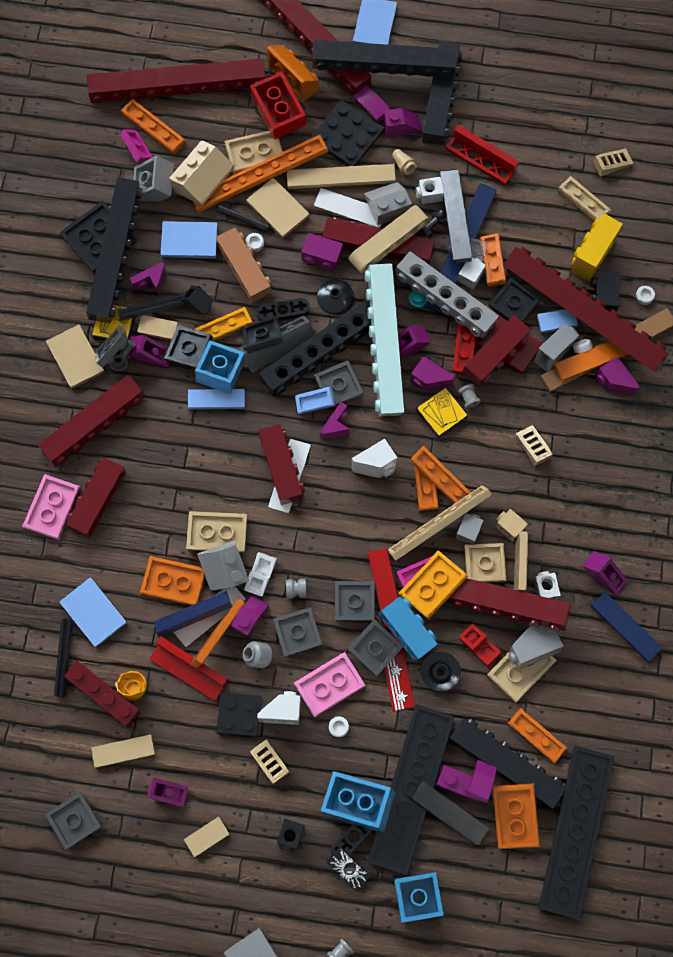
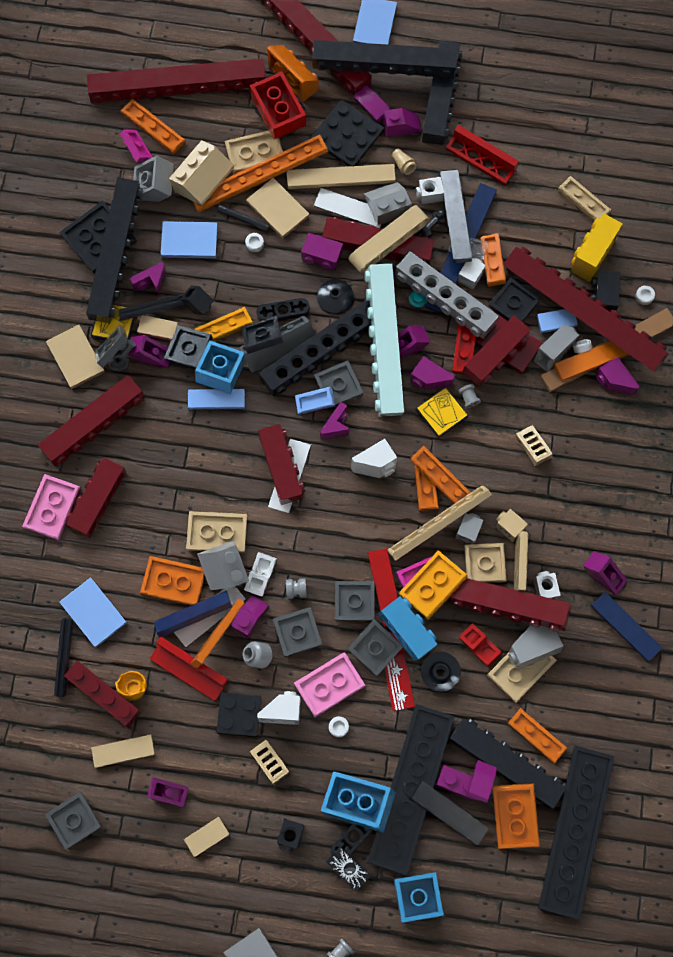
(243, 265): nougat brick -> none
(604, 170): tan slope -> none

